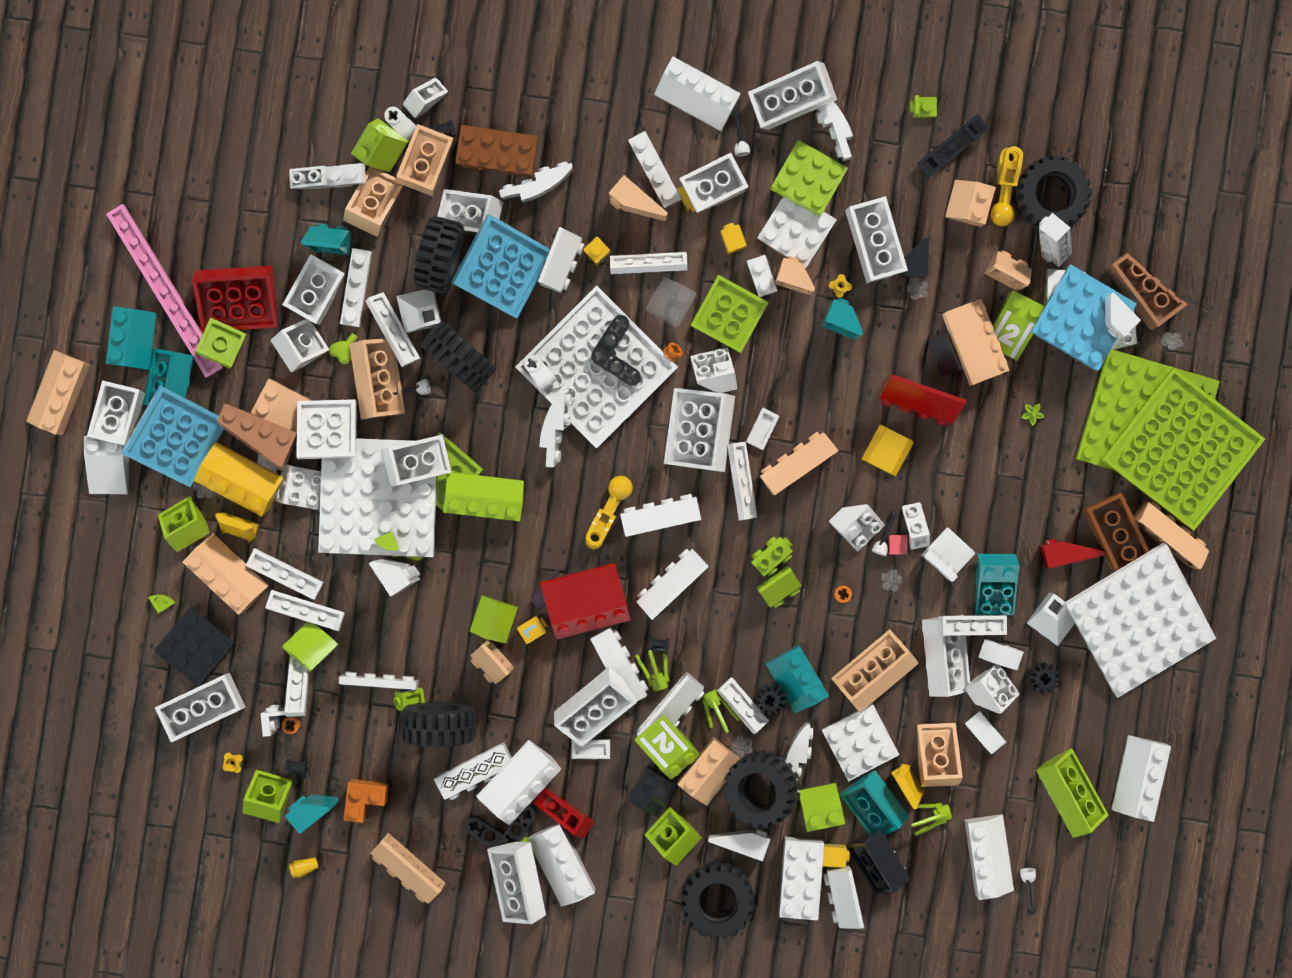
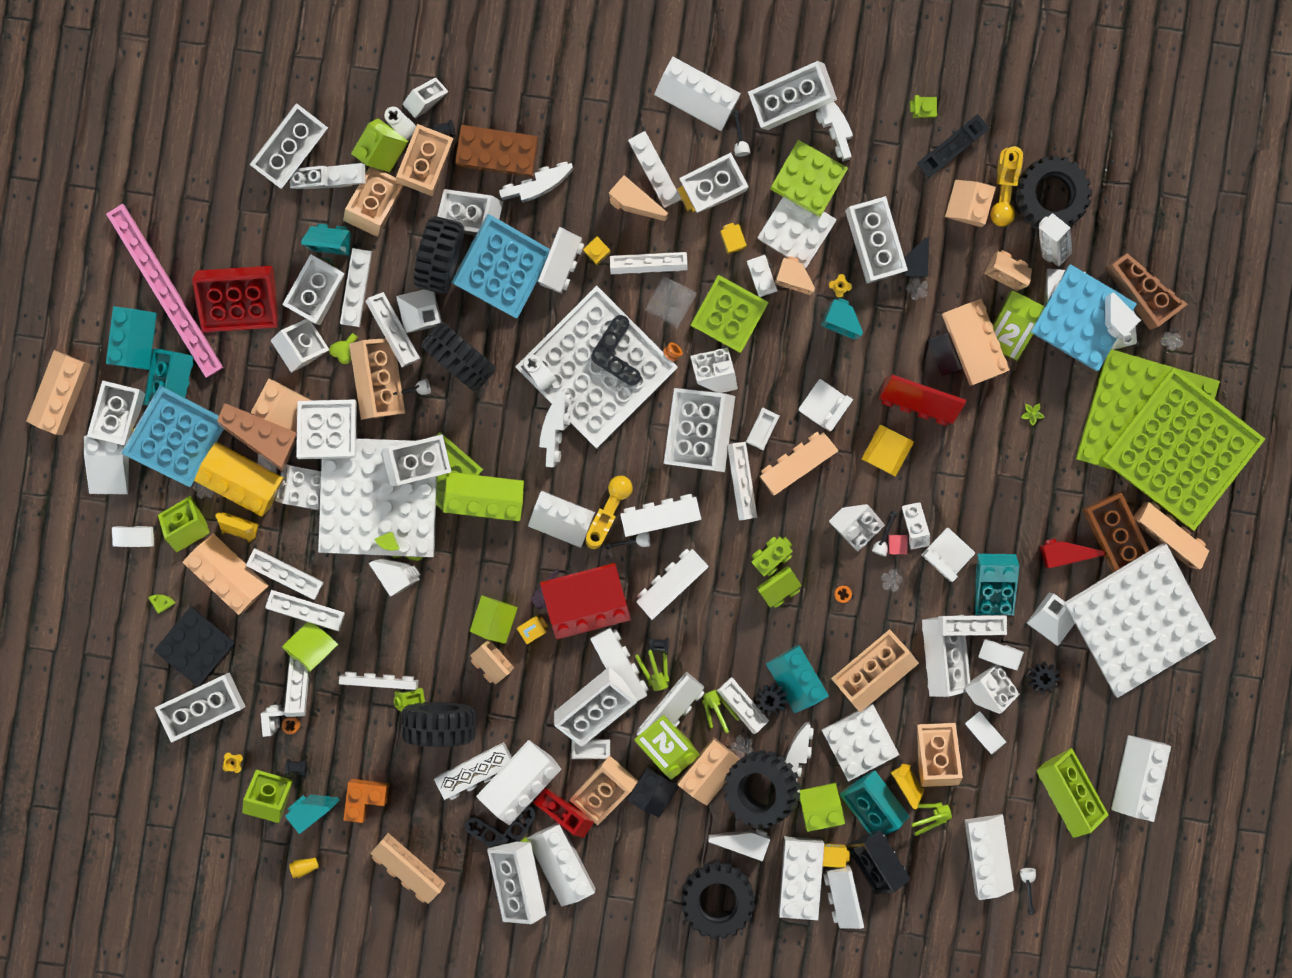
(132, 536): none -> white slope
(220, 343): lime plate -> none
(288, 146): none -> white slope
(561, 519): none -> white slope
(604, 790): none -> light nougat slope
(642, 539): none -> hinge
(673, 836): lime slope -> none
(825, 405): none -> white bracket

